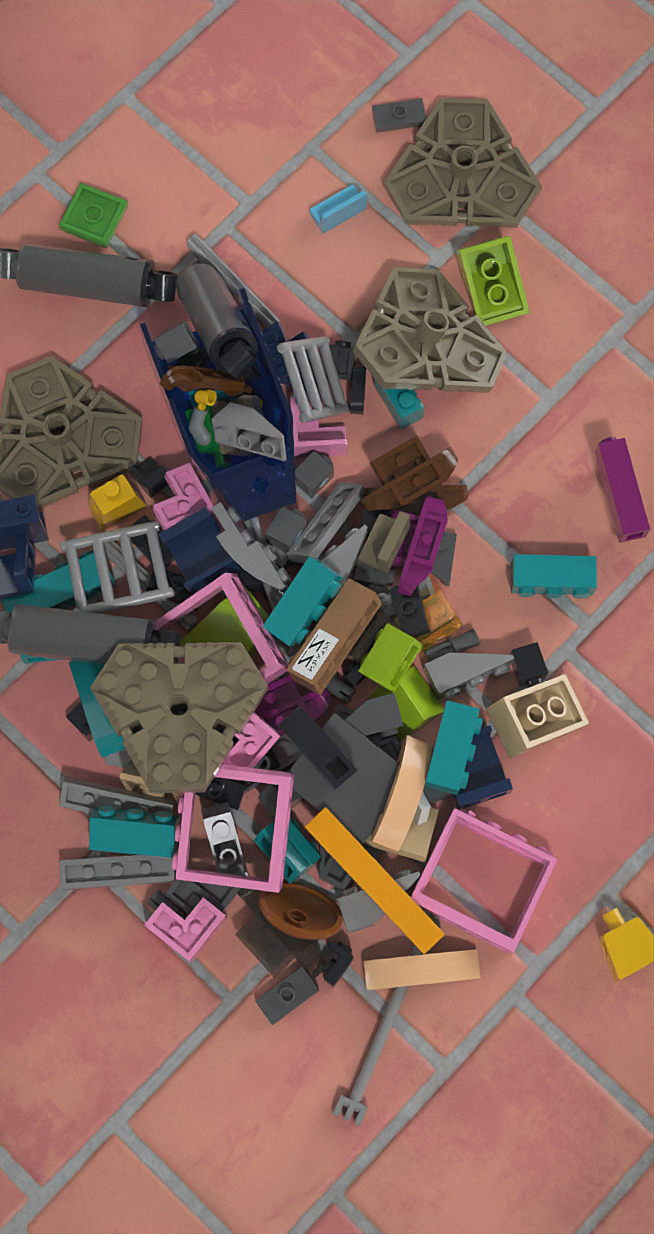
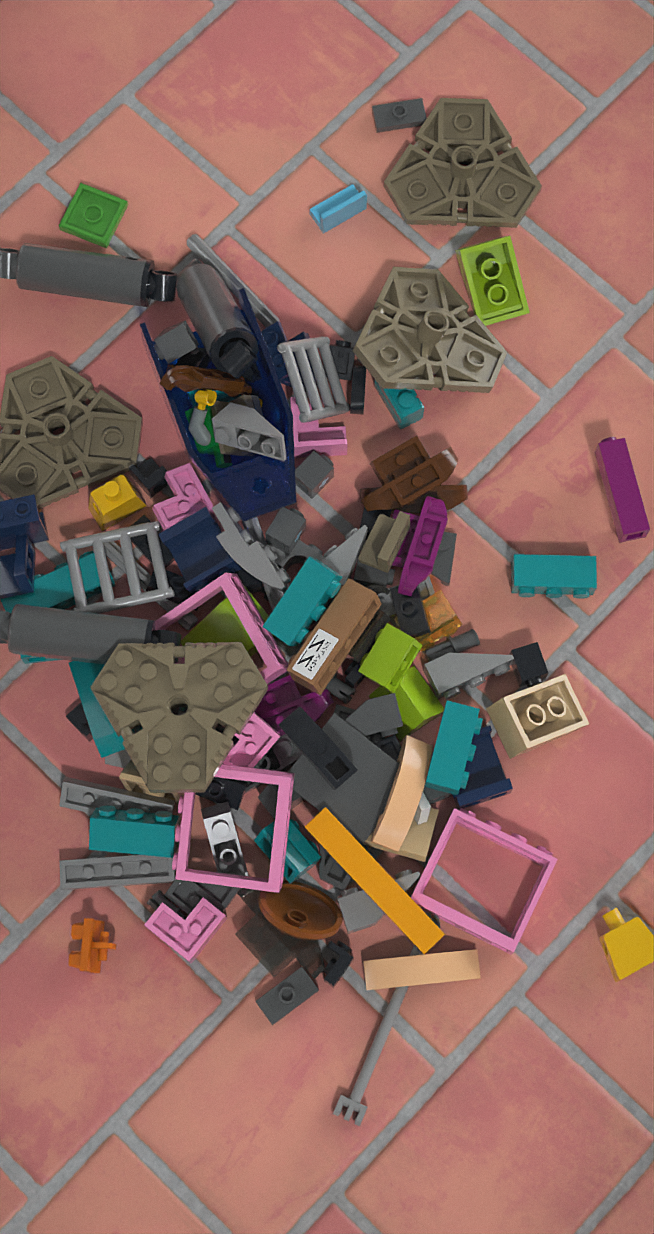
(93, 948): none -> orange hips
(326, 522): light grey plate -> none

